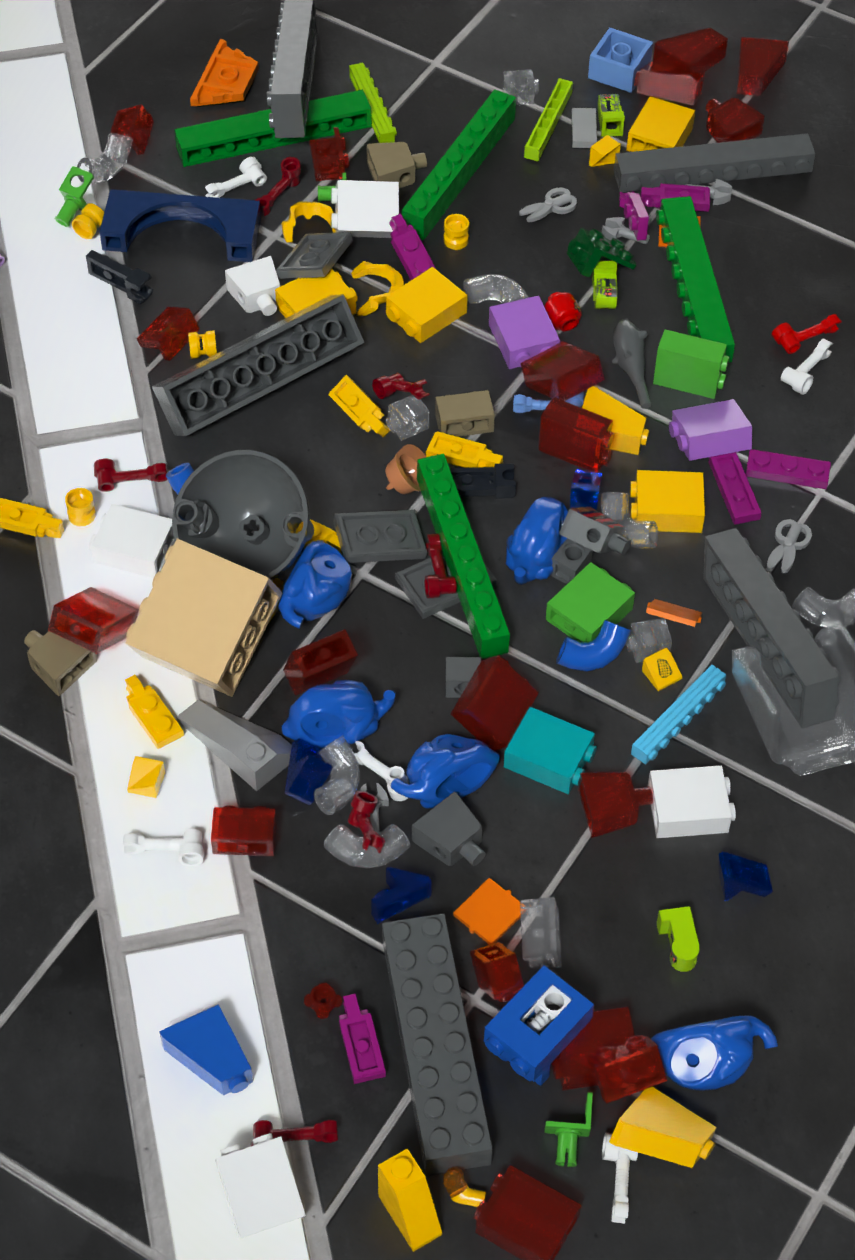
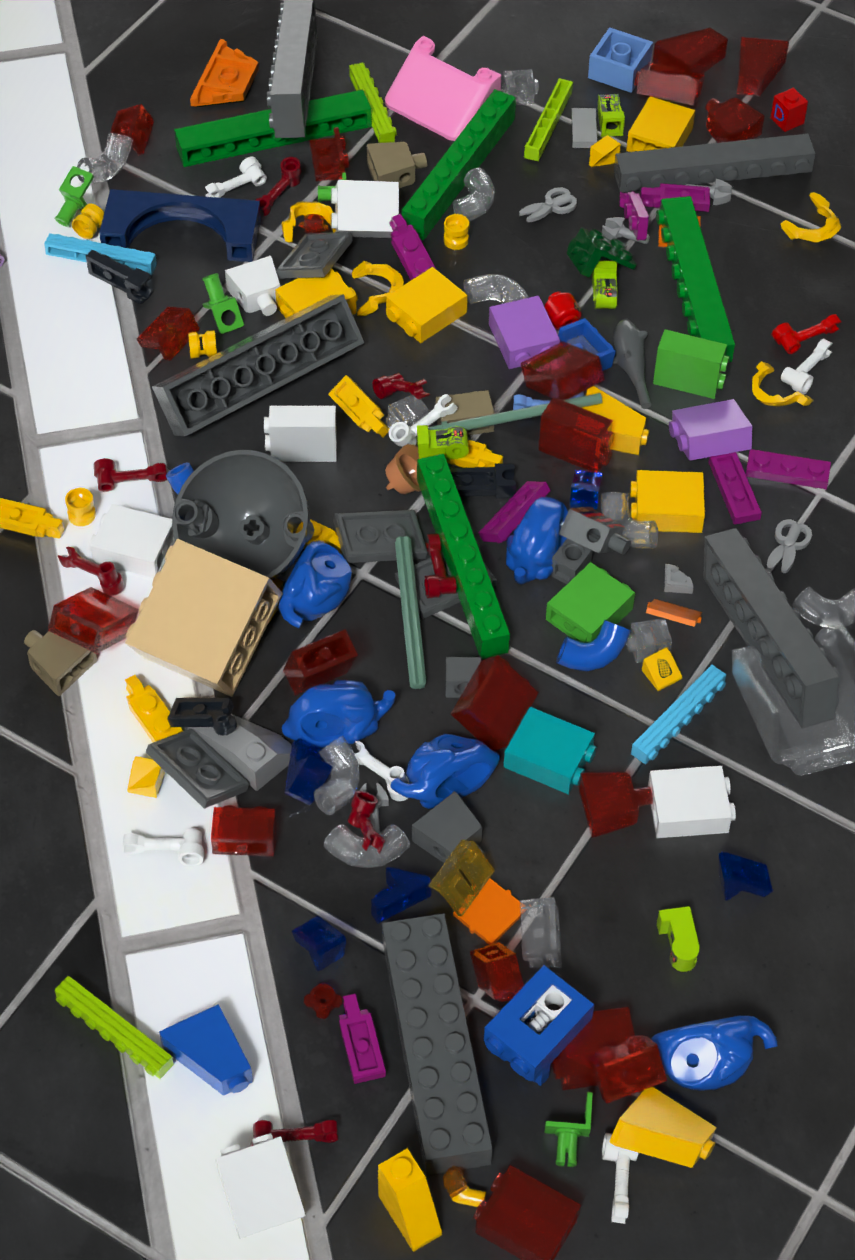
(77, 250): none -> medium azure piece
(110, 579): none -> dark red brick
(113, 1028): none -> lime piece
(197, 768): none -> dark grey tile
(203, 713): none -> black hinge
(220, 303): none -> bright green bracket
(301, 433): none -> white brick
(313, 223): none -> clear red plate
(322, 941): none -> clear blue slope
(403, 434): none -> white brick
(410, 613): none -> sand green axle
(437, 92): none -> bright pink windscreen
(450, 442): none -> lime leg
(453, 885): none -> clear yellow piece
(480, 197): none -> clear cylinder
(512, 513): none -> magenta plate
(515, 415): none -> sand green bar
(587, 337): none -> blue window
(676, 580): none -> light grey tile
(777, 400): none -> yellow helmet
(789, 109): none -> red brick
(815, 235): none -> yellow helmet

